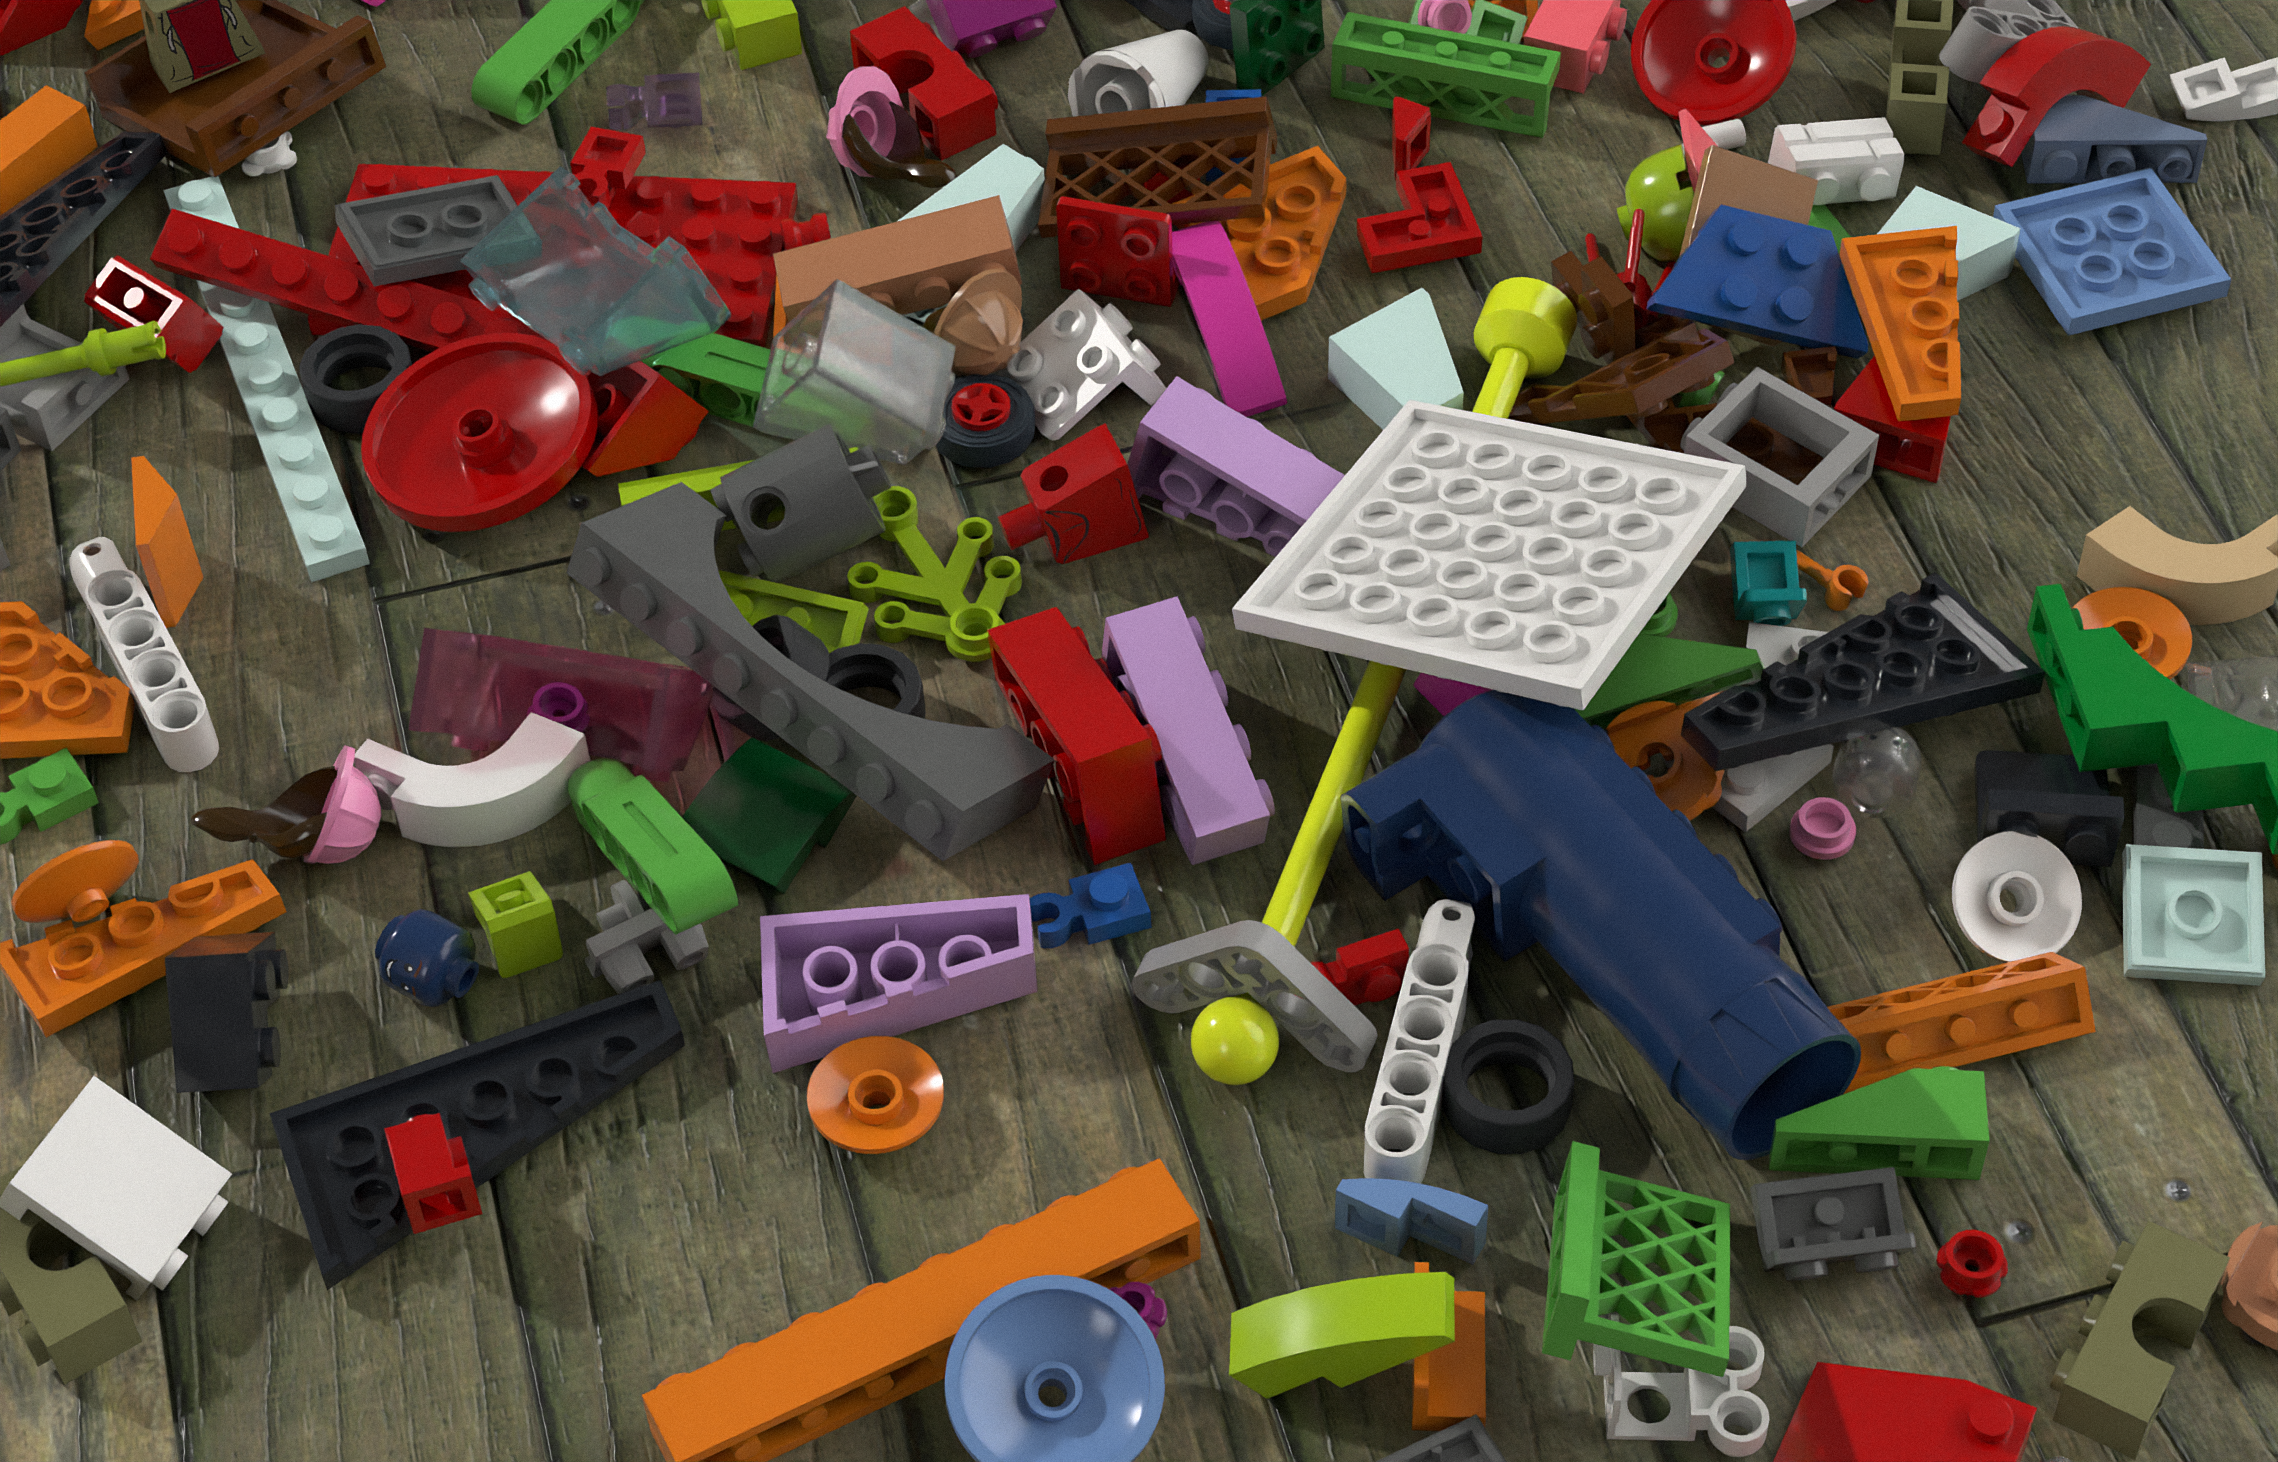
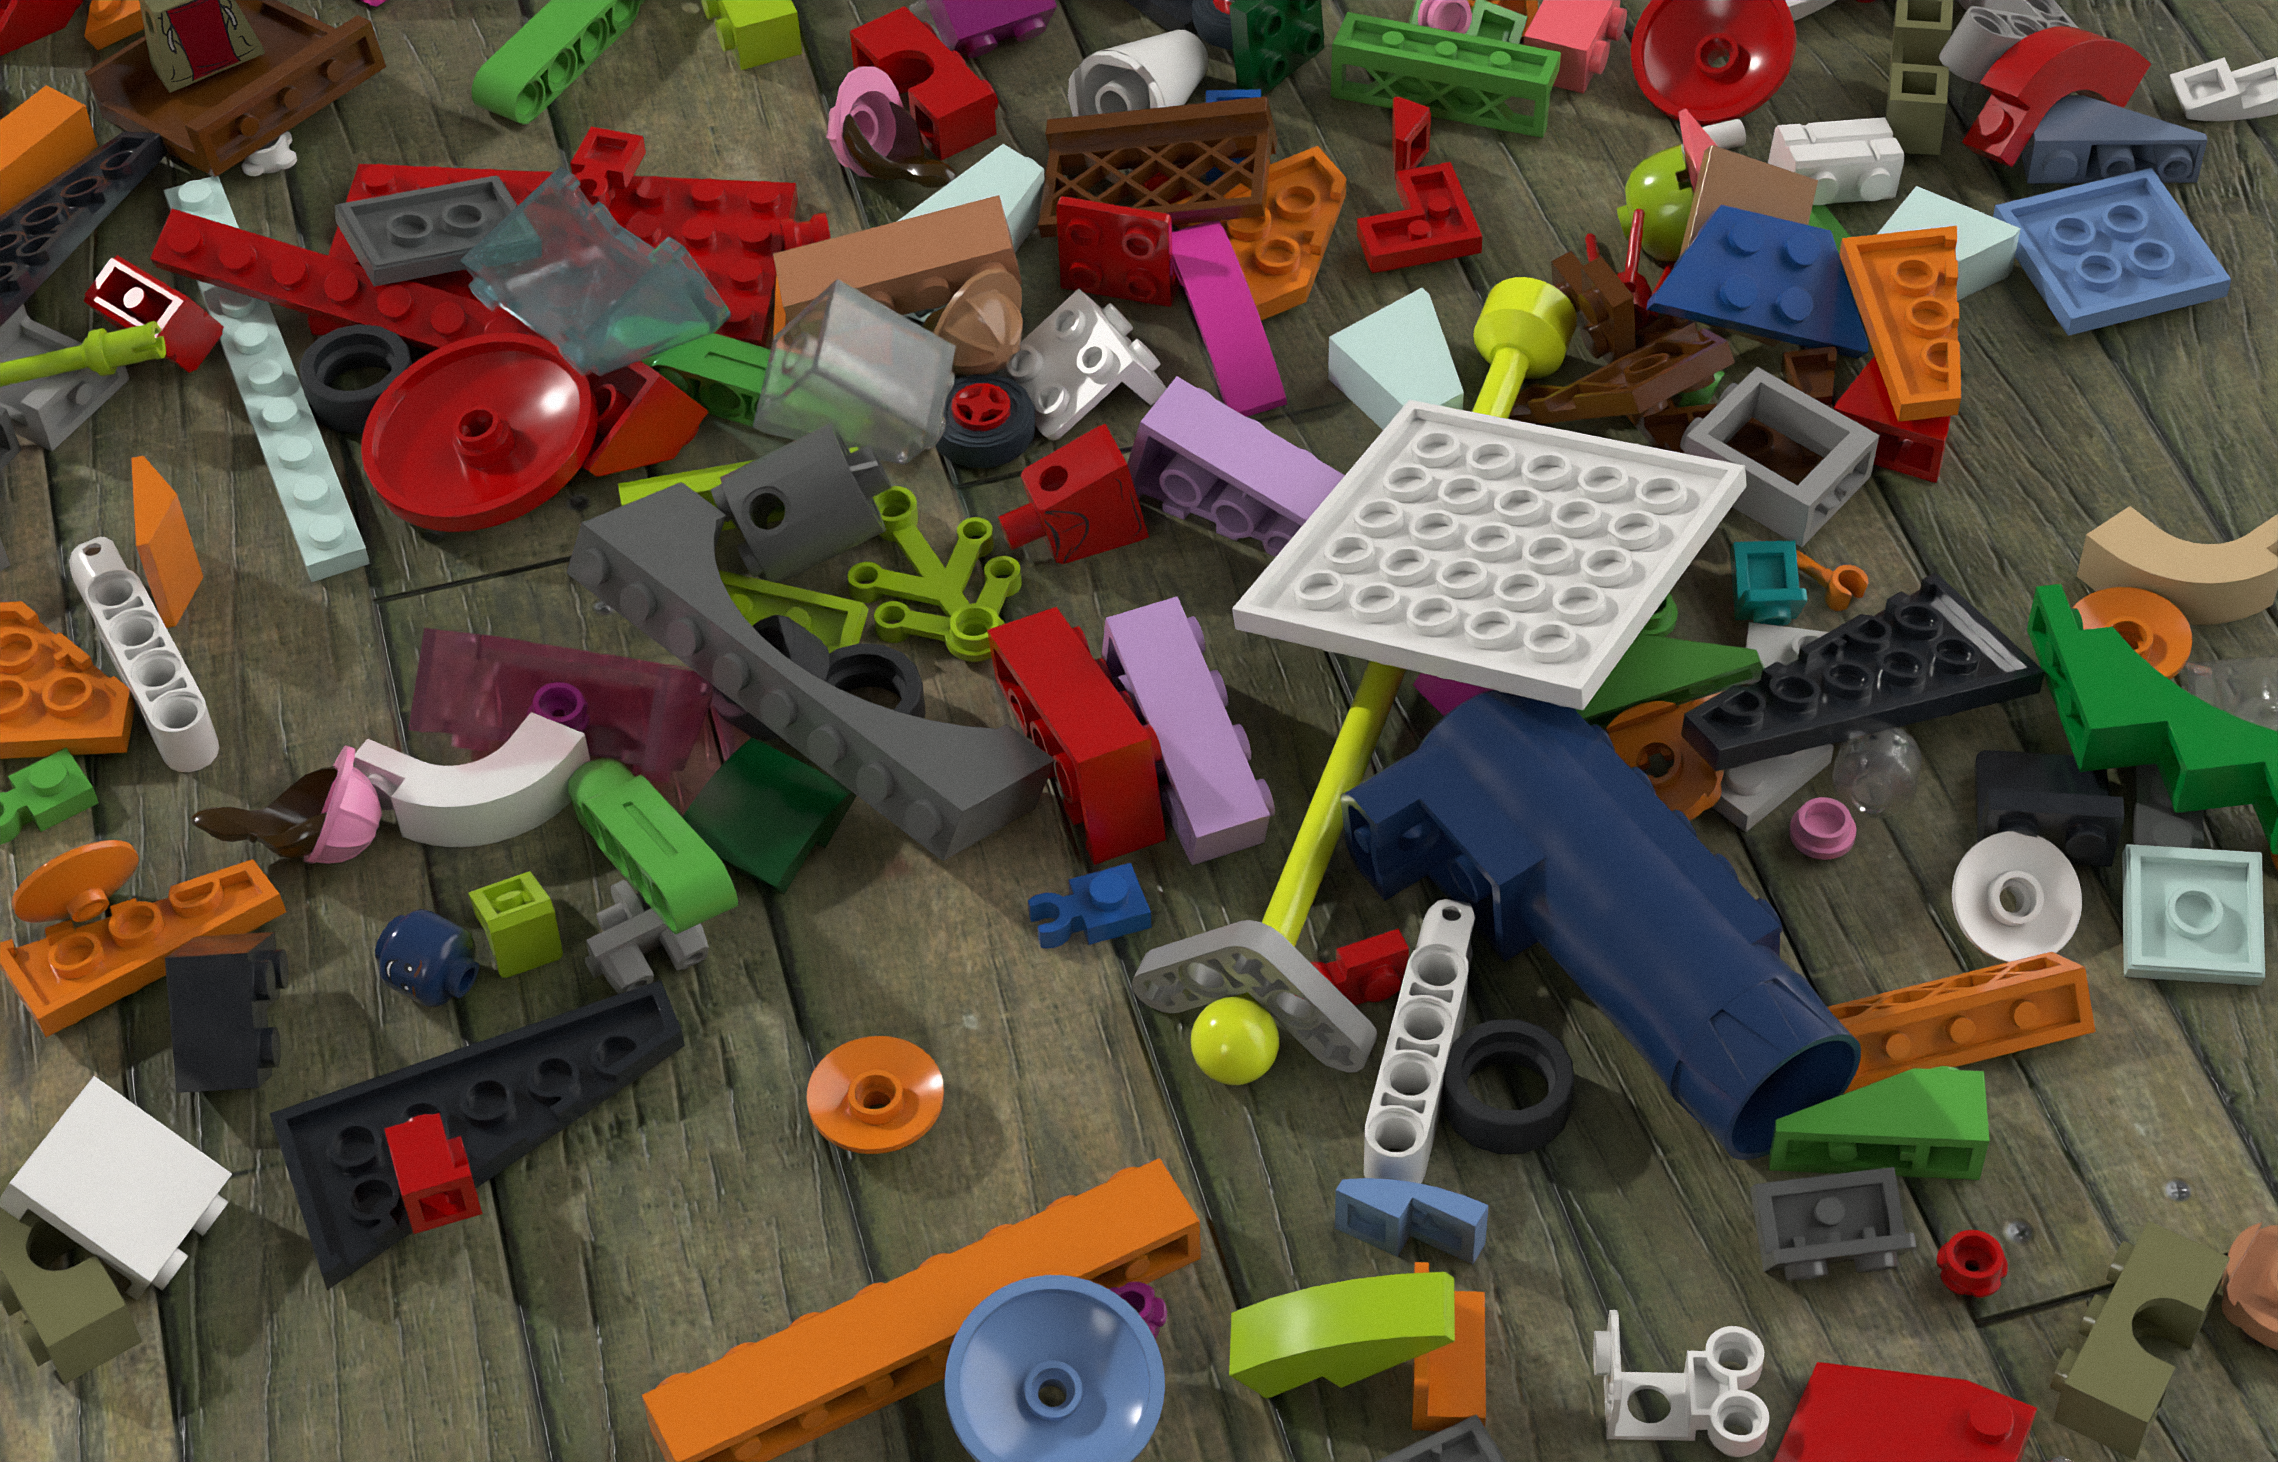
(664, 100): plate -> none
(888, 970): lavender wedge -> none
(1586, 1254): bright green fence -> none

